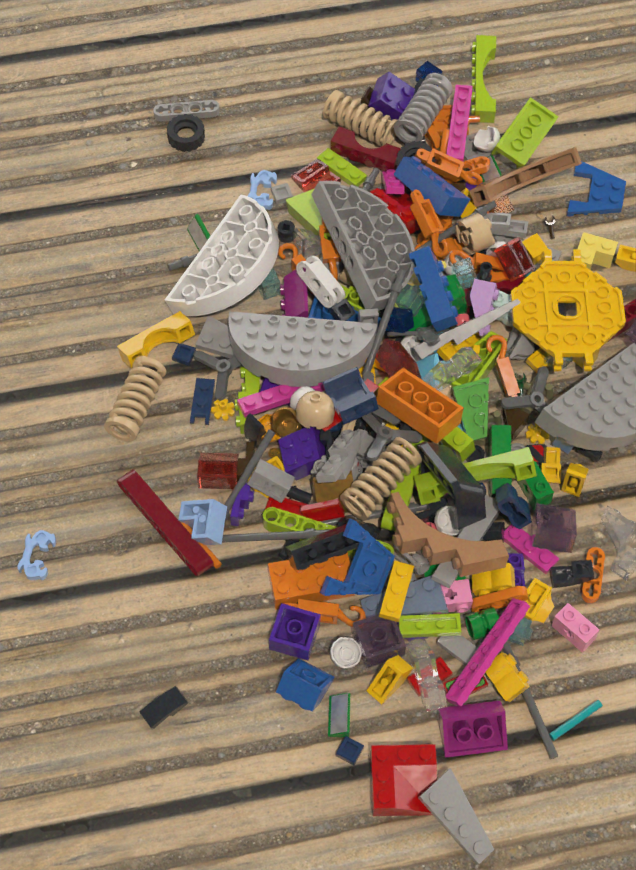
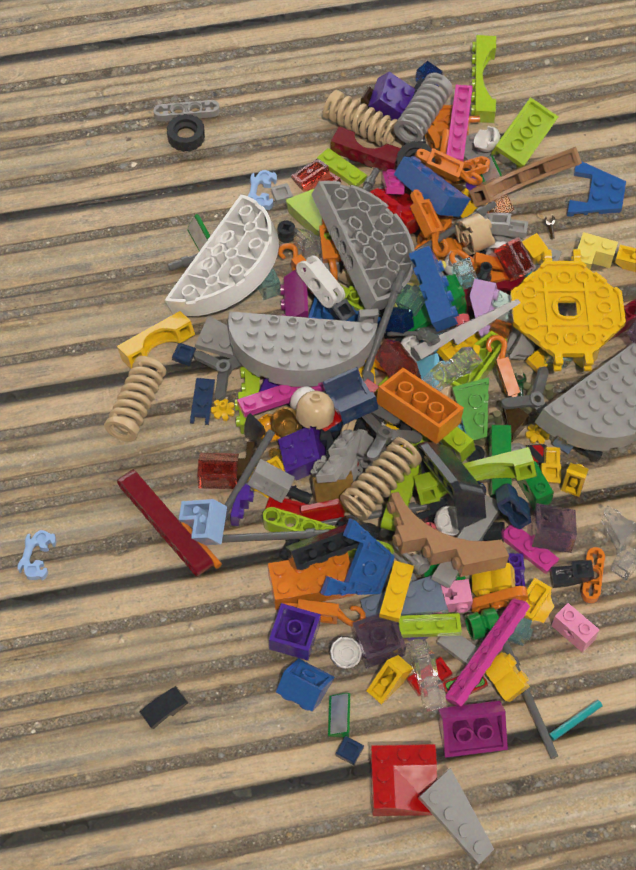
(501, 328): none -> clear orange bracket

